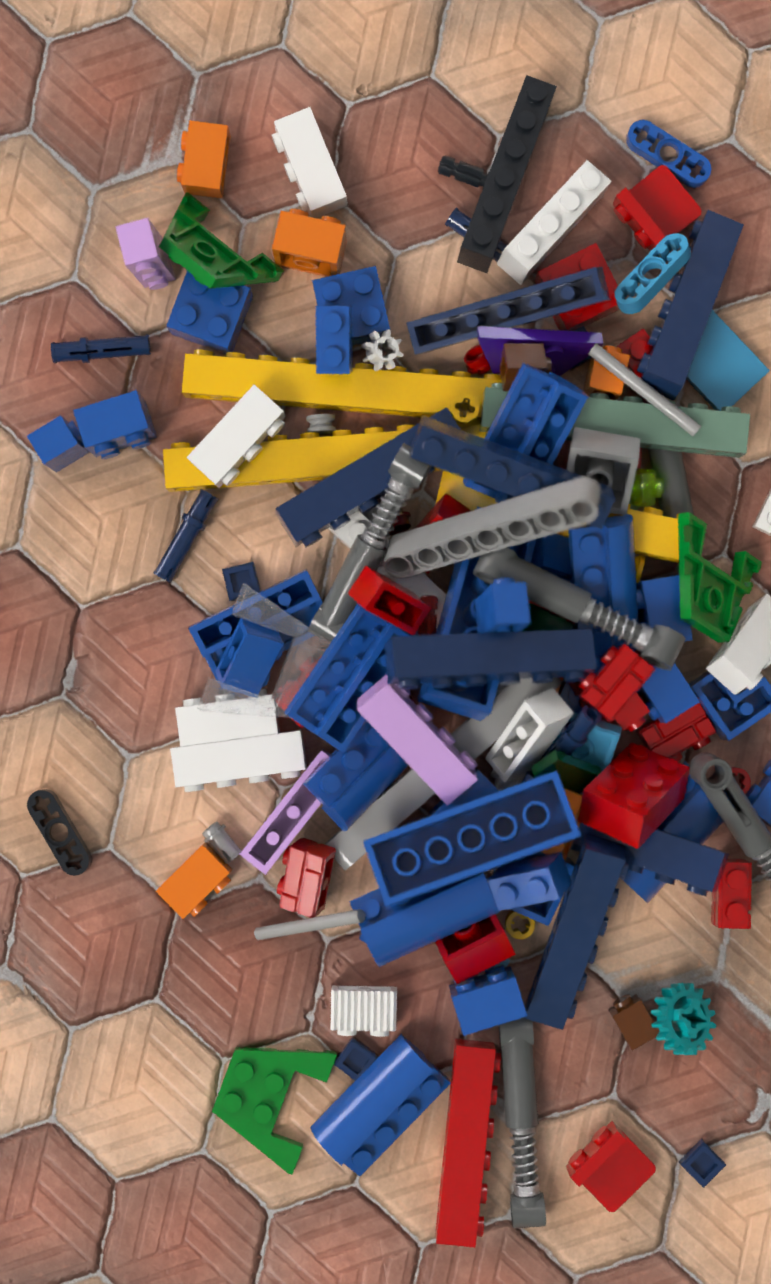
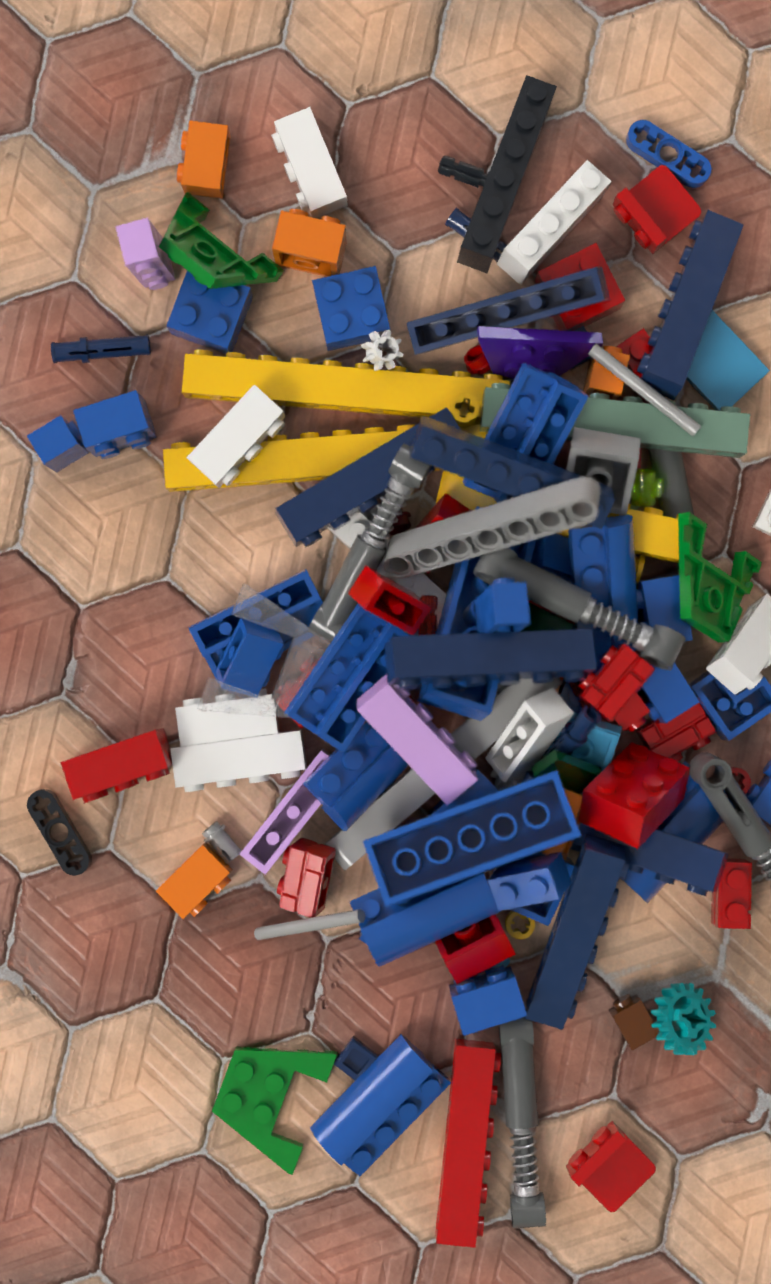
(118, 765): none -> red brick
(186, 535): dark blue pin -> none
(240, 574): dark blue tile -> none
(321, 423): light grey bush -> none
(334, 339): blue brick -> none
(363, 1009): white brick -> none
(518, 353): reddish brown brick -> none
(654, 260): dark azure beam -> none
(702, 1163): dark blue tile -> none

